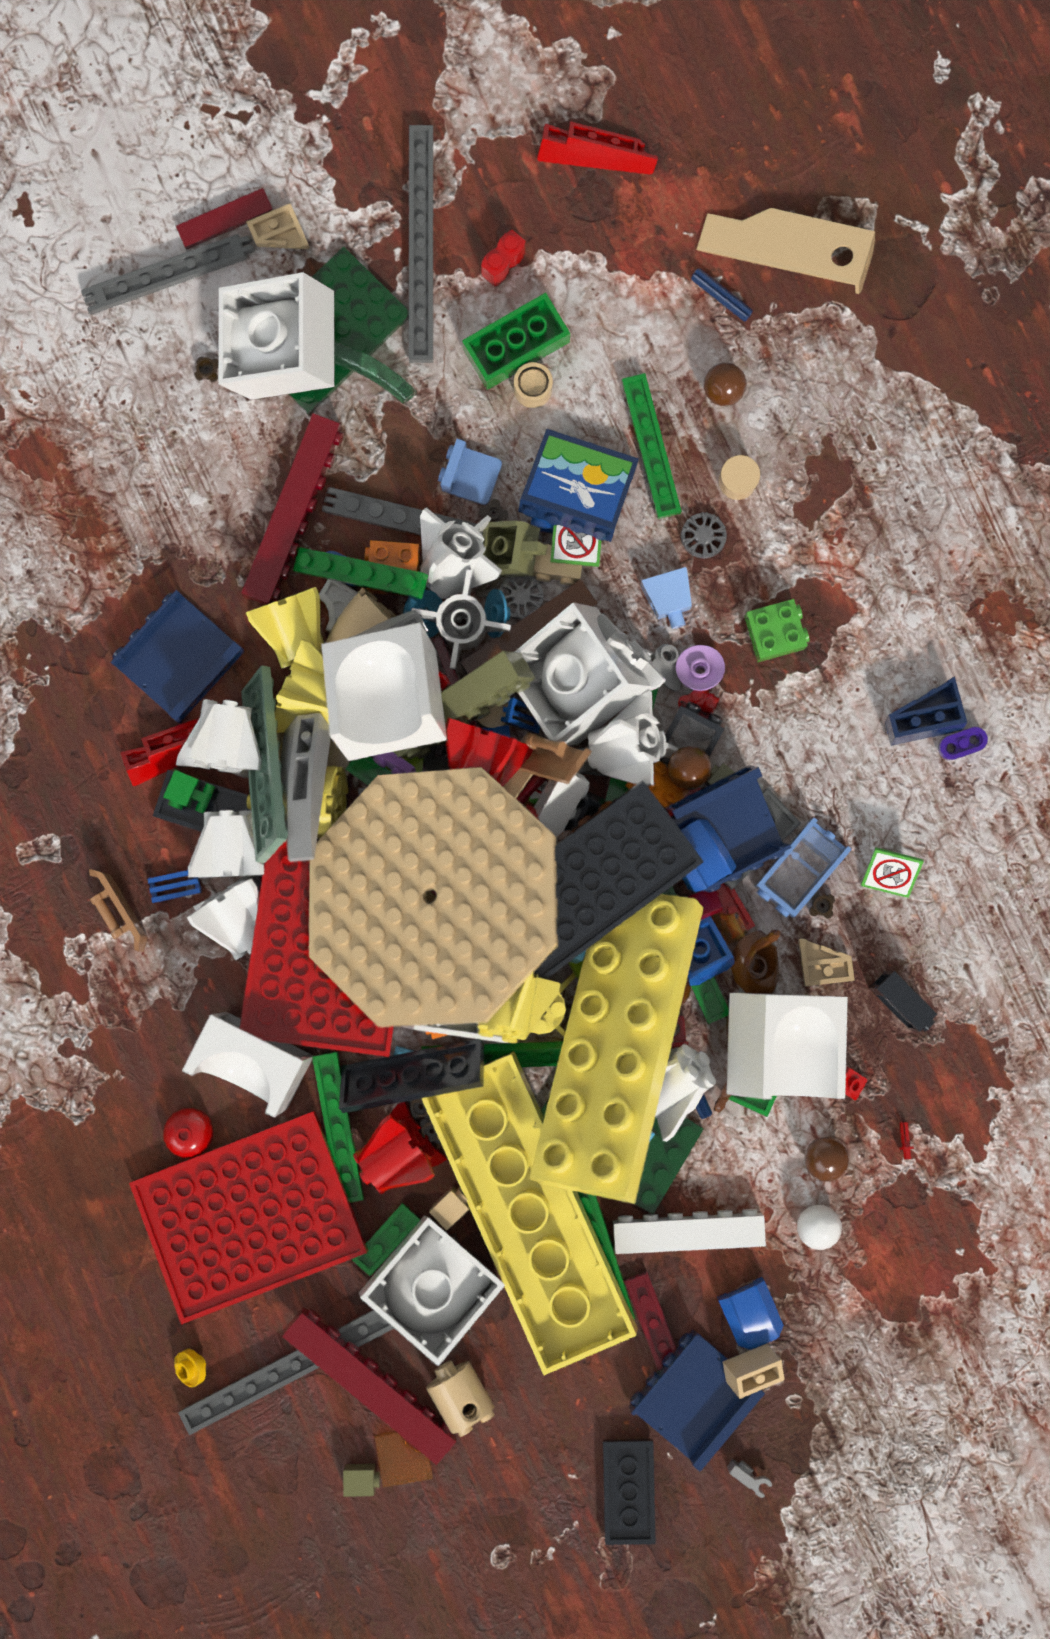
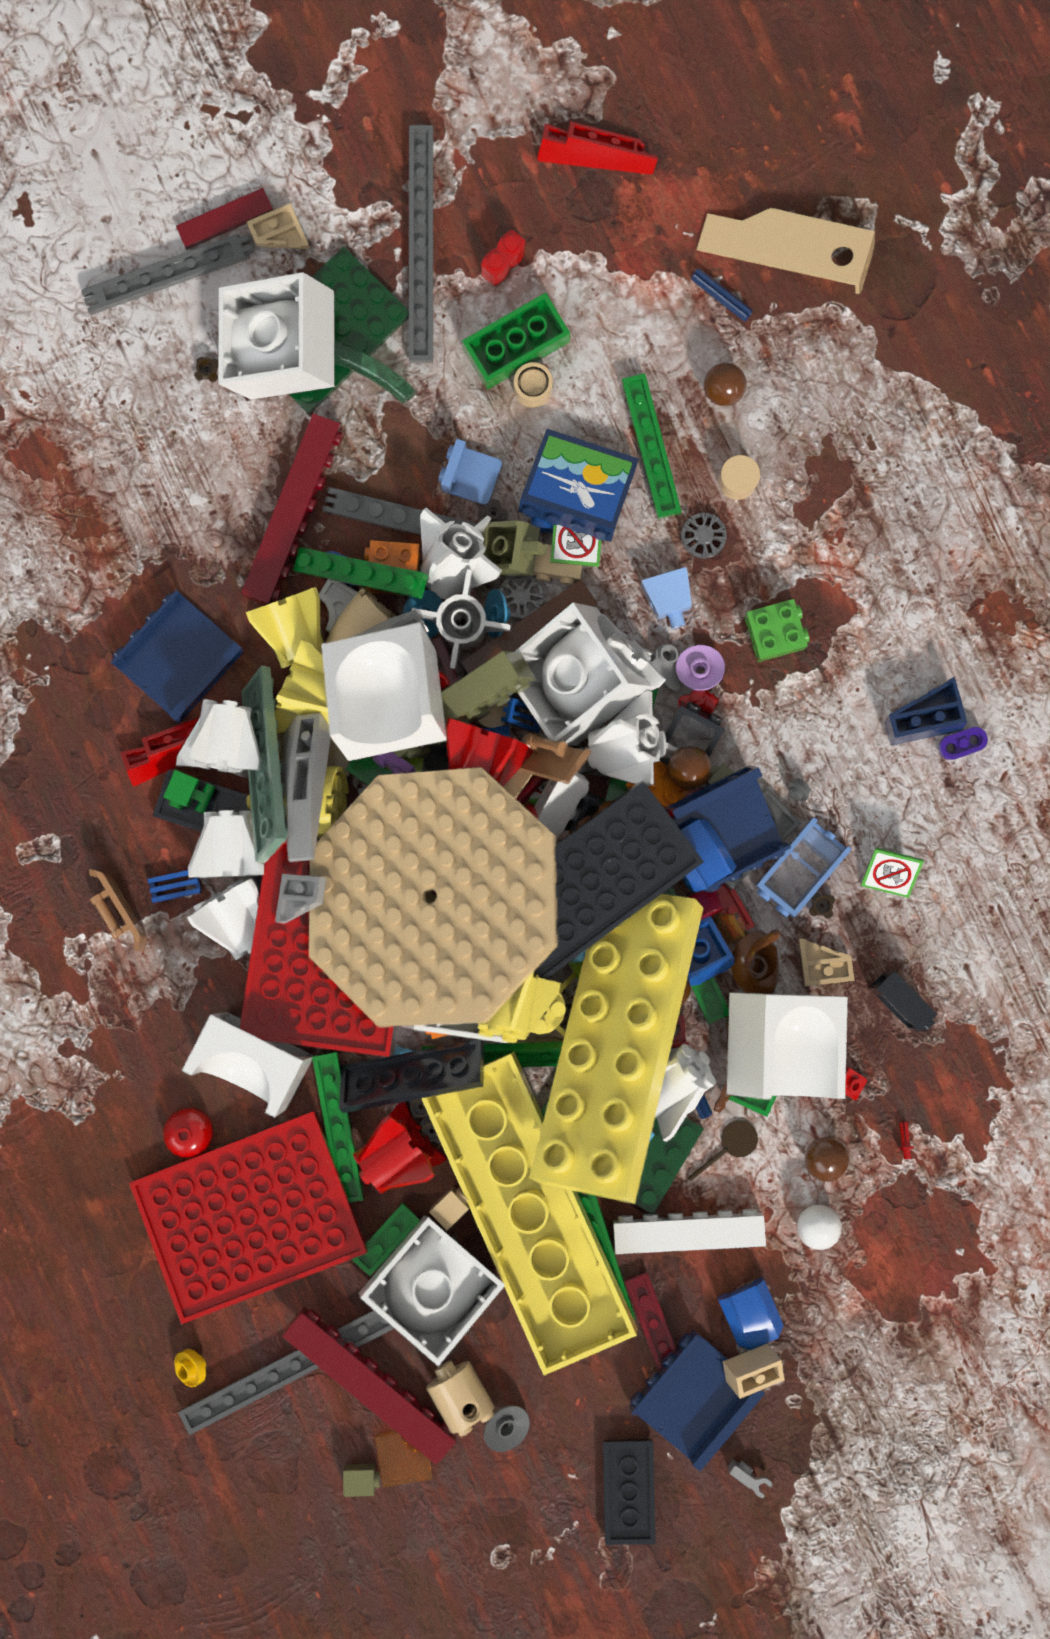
(298, 895): none -> light grey wing
(506, 1428): none -> dark grey dish
(738, 1139): none -> dark brown piece
(798, 789): none -> dark grey plate

